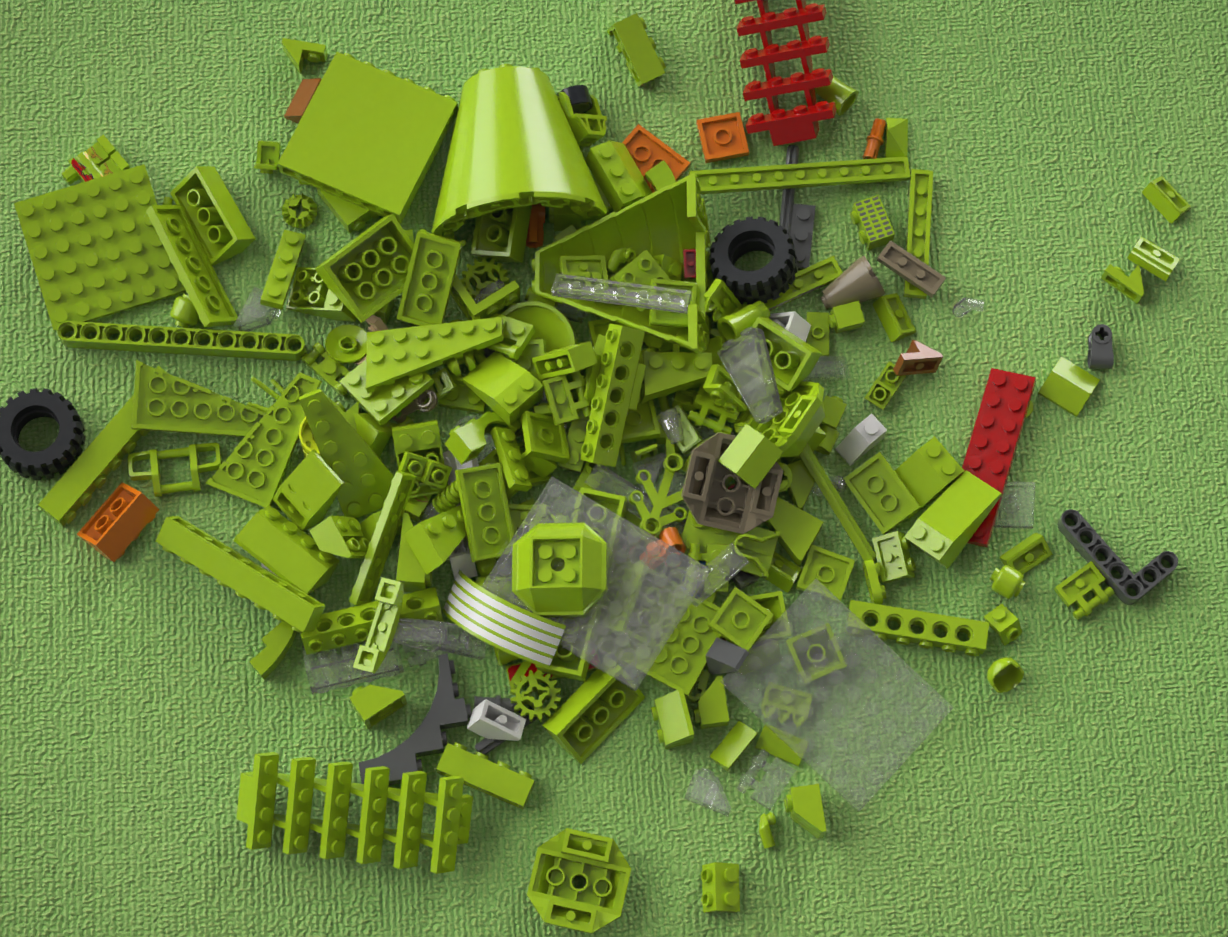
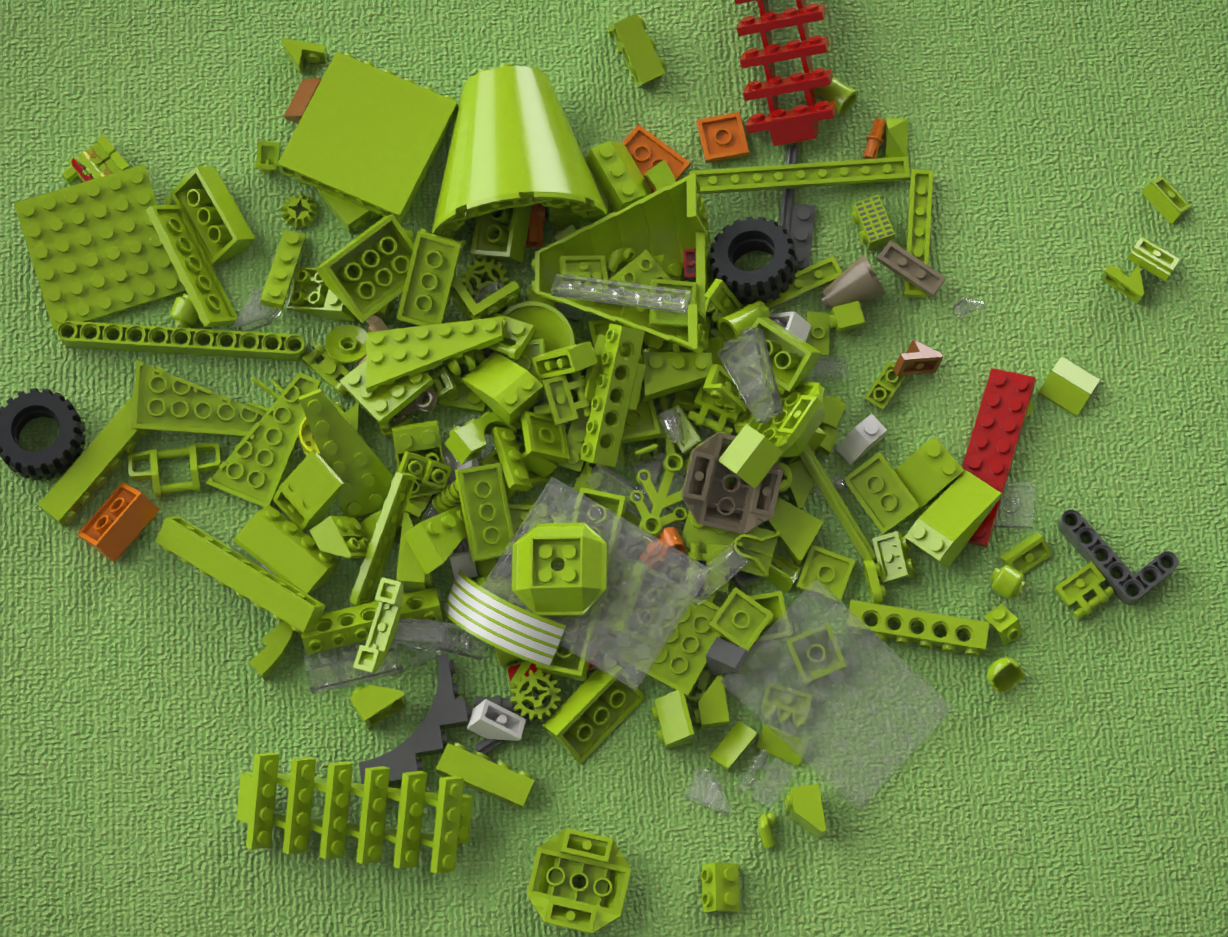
(372, 432): lime slope -> none
(582, 114): lime piece -> none
(894, 317): lime slope -> none
(1100, 351): dark grey piece -> none

